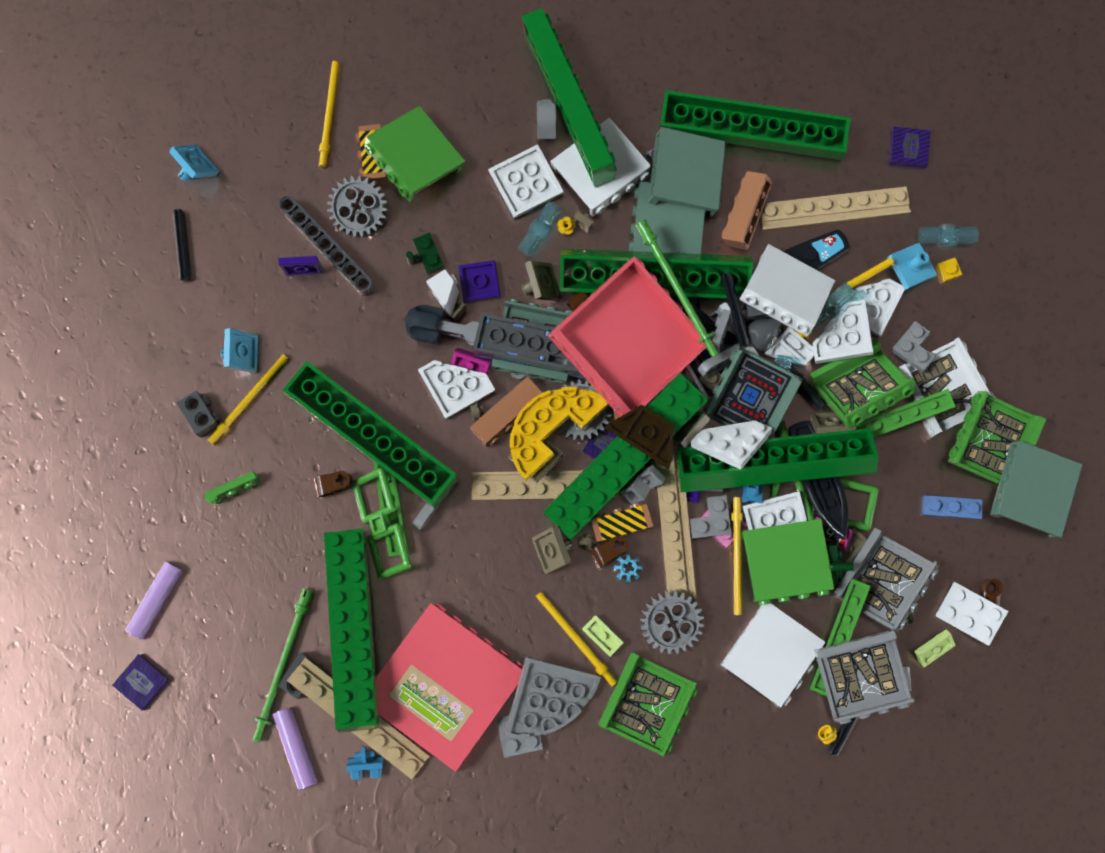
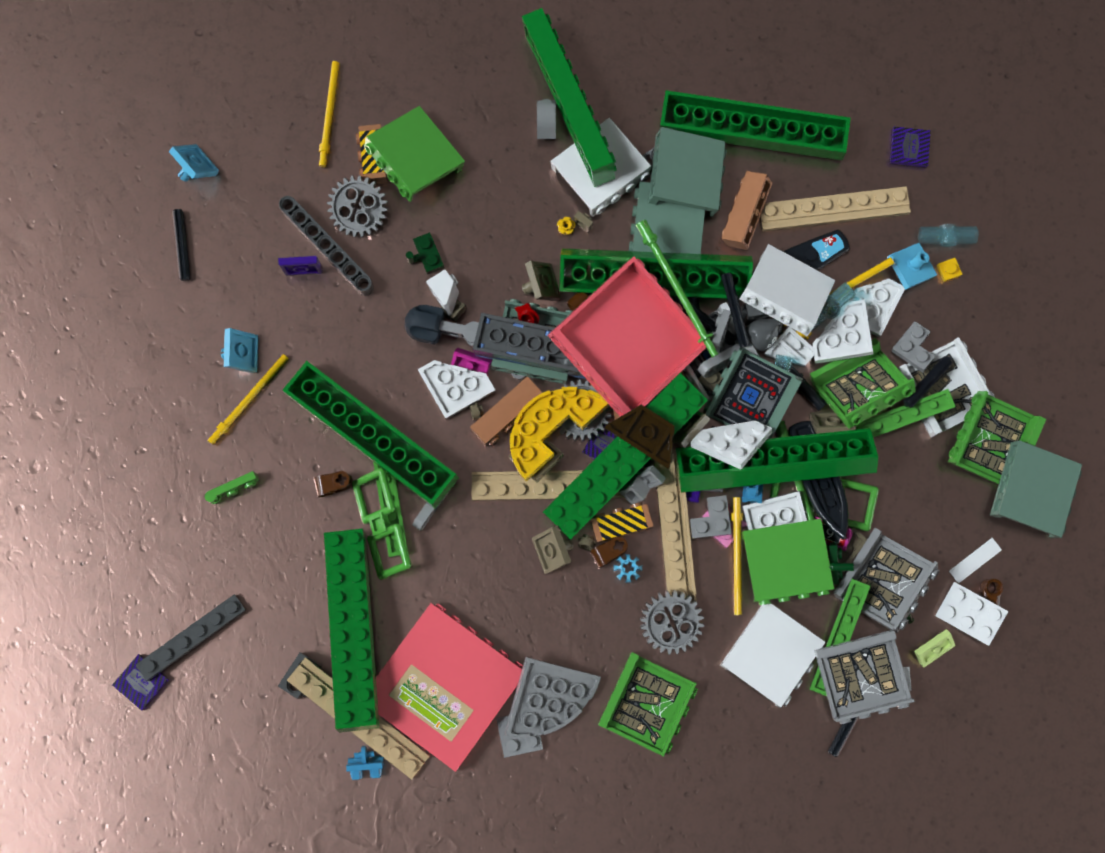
(154, 600): lavender brick -> none
(190, 637): none -> dark grey plate
(195, 416): dark grey brick -> none
(295, 748): lavender brick -> none
(301, 610): bright green bar -> none
(479, 281): dark purple tile -> none
(526, 181): white plate -> none
(527, 314): none -> red animal
(539, 229): clear light blue piece -> none
(601, 668): yellow bar -> none
(602, 636): yellowish green plate -> none
(827, 734): yellow plate -> none
(928, 381): none -> black axle
(952, 507): medium blue plate -> none
(975, 560): none -> white sticker

